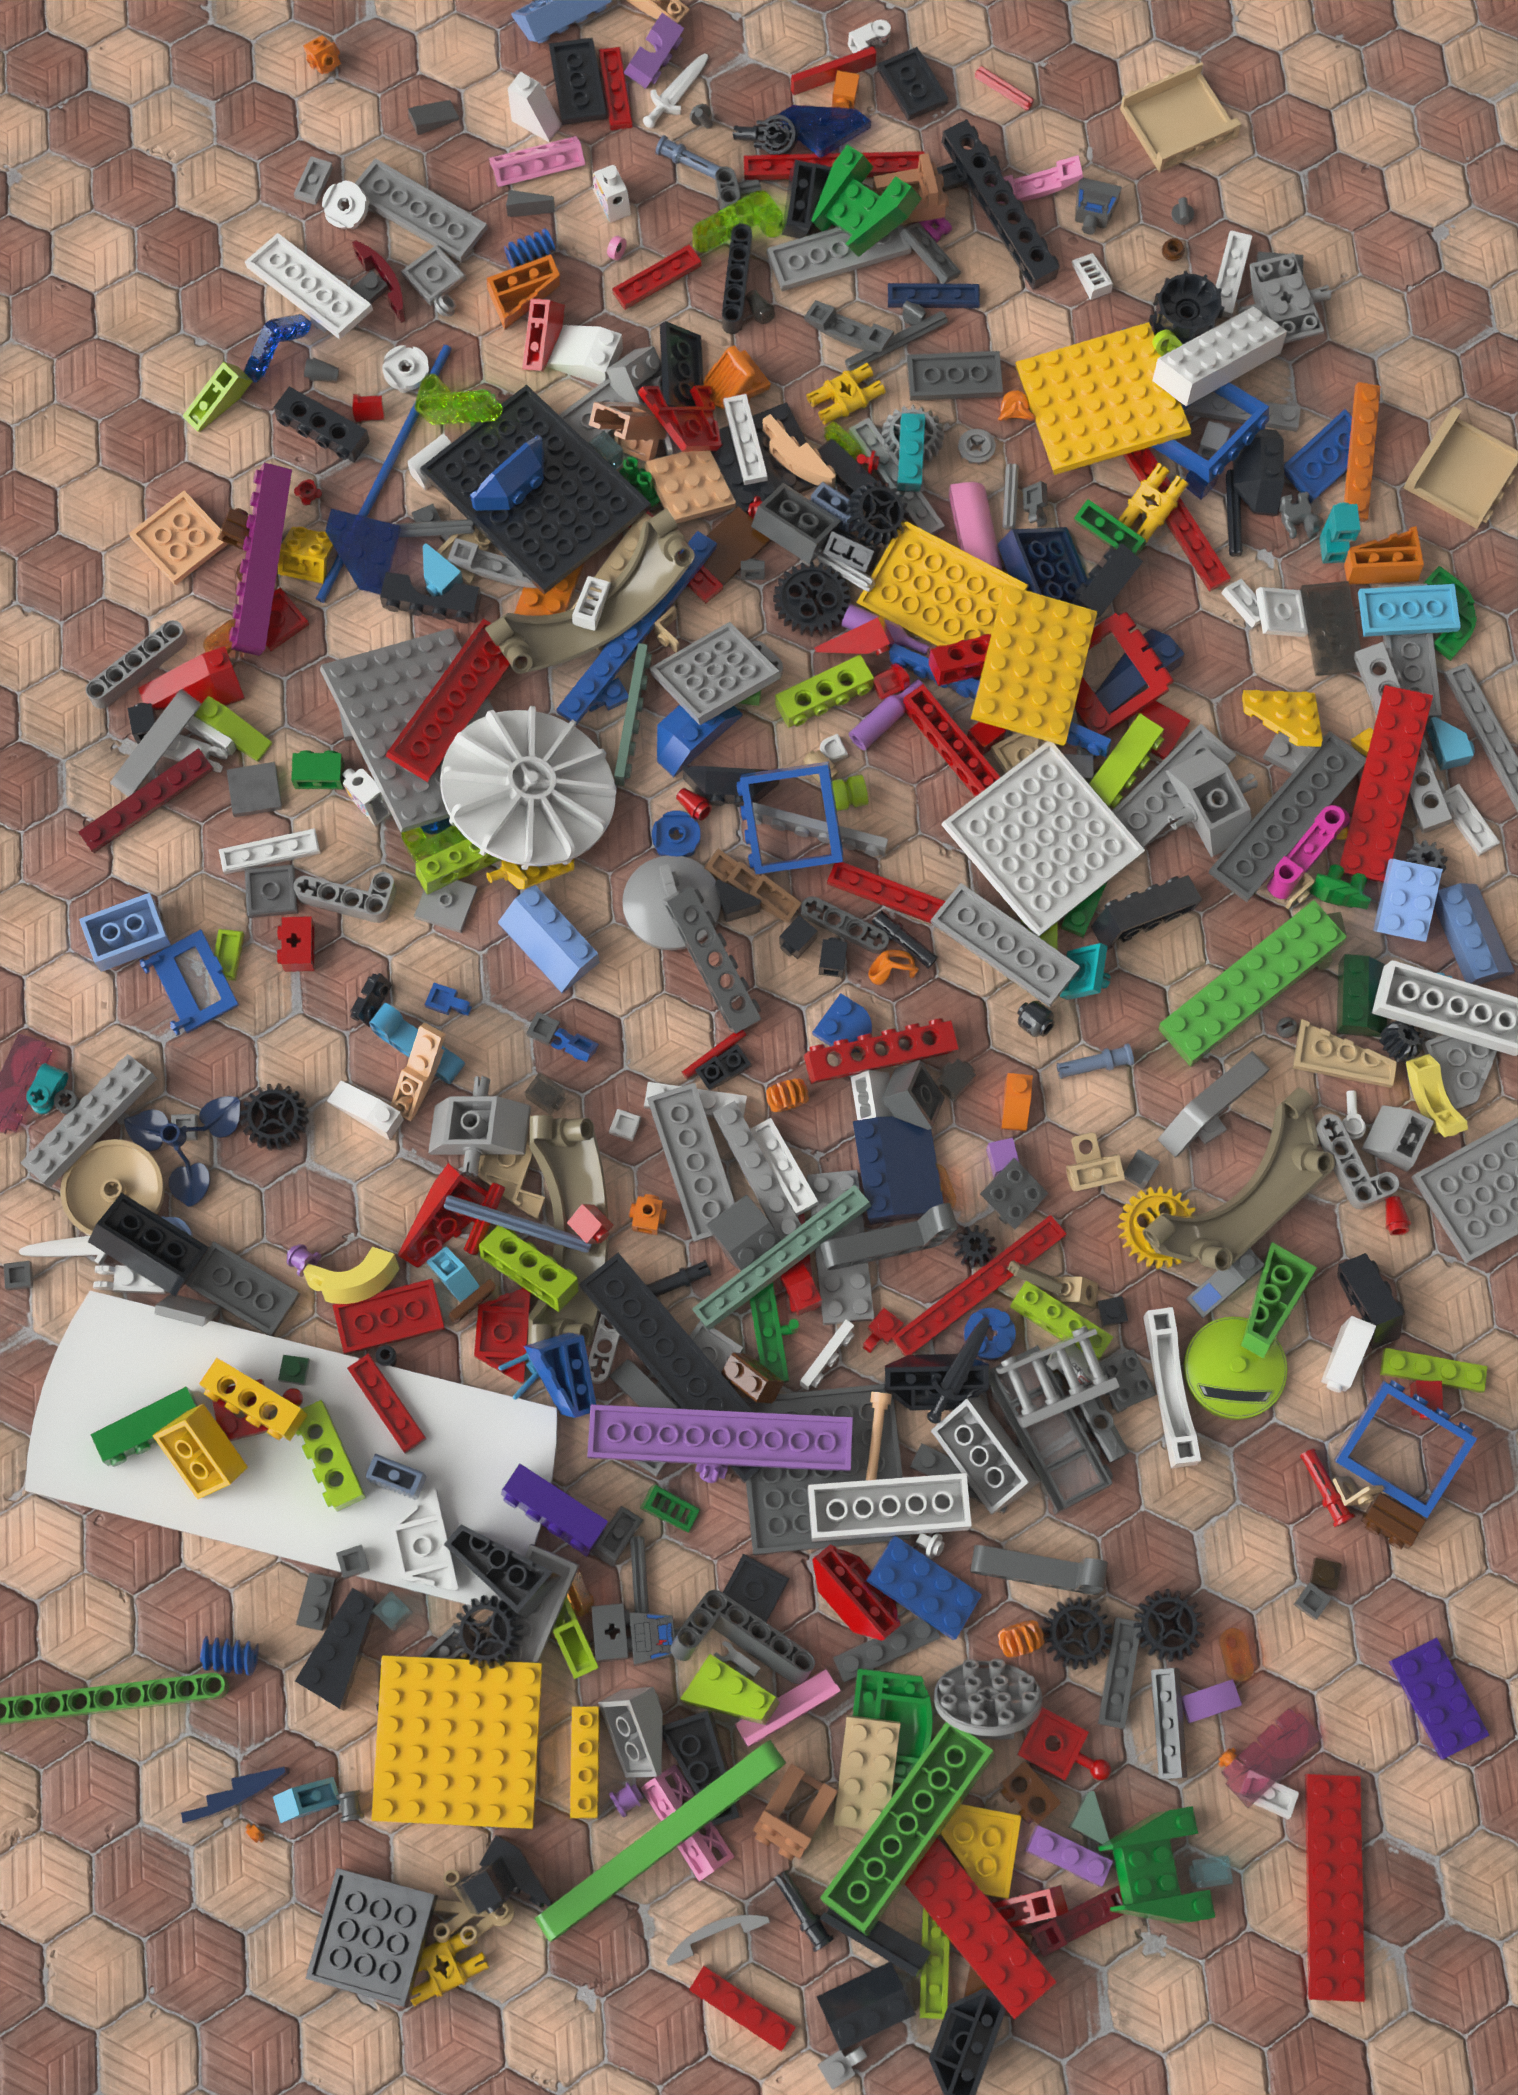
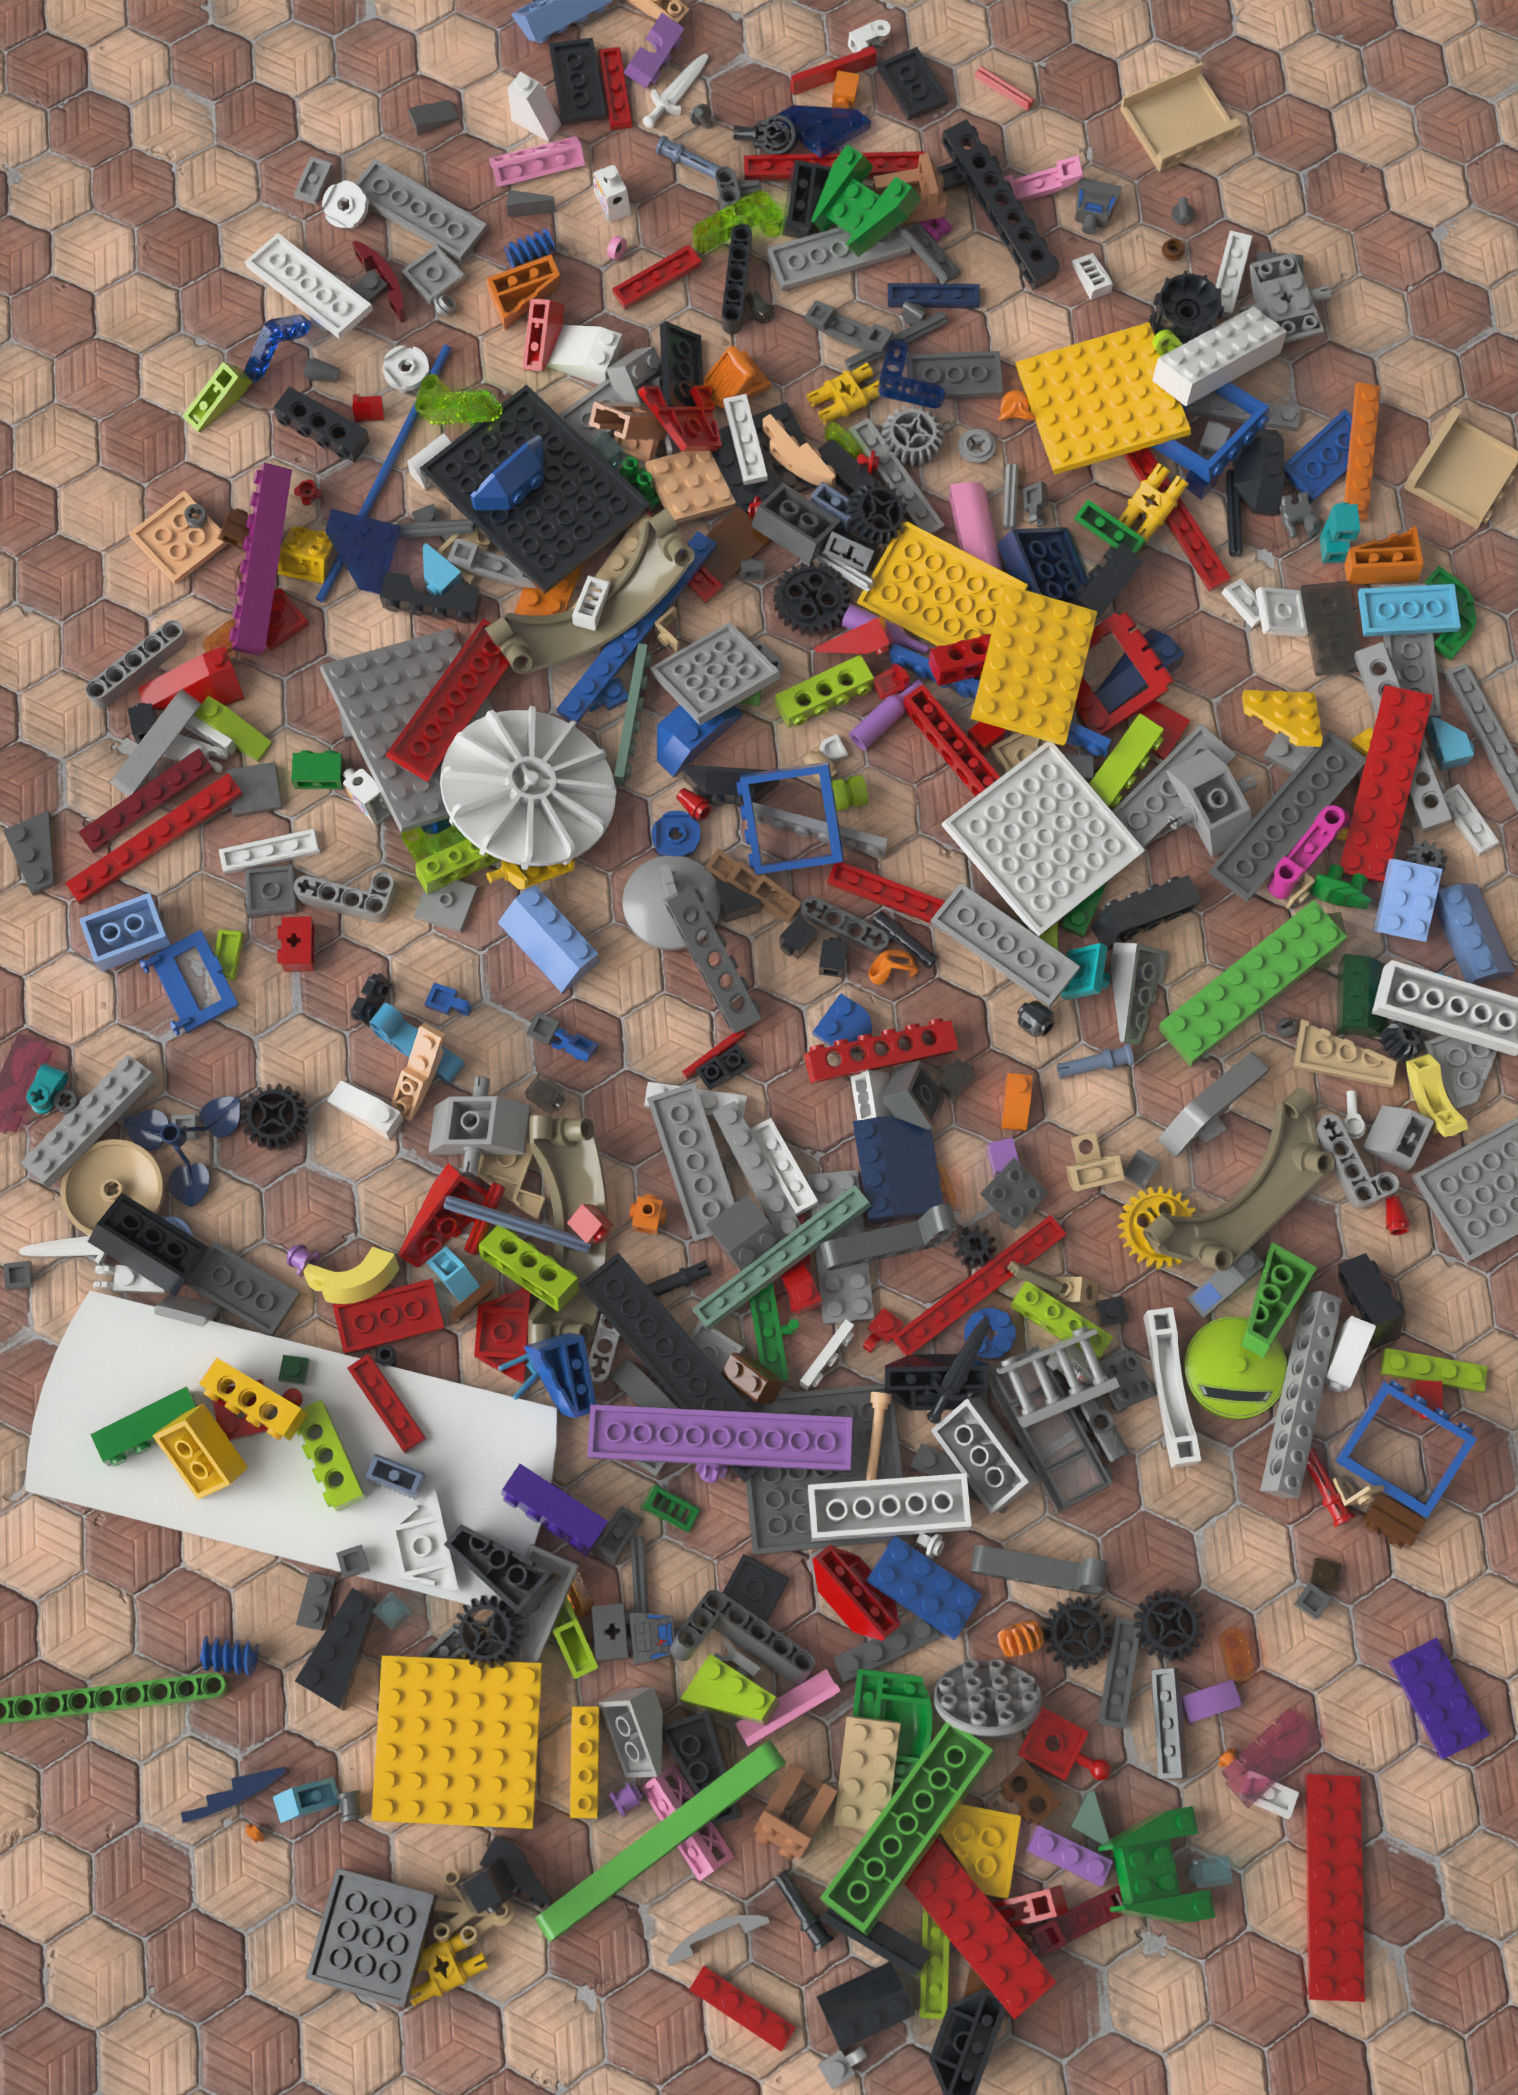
(32, 849): none -> dark grey wing
(154, 838): none -> red plate
(199, 510): none -> dark grey bush
(322, 55): orange brick -> none
(625, 1125): white tile -> none
(787, 1095): orange gear -> none
(895, 379): none -> clear blue beam
(911, 452): teal arch -> none
(1135, 976): none -> light grey wedge
(1301, 1395): none -> light grey brick

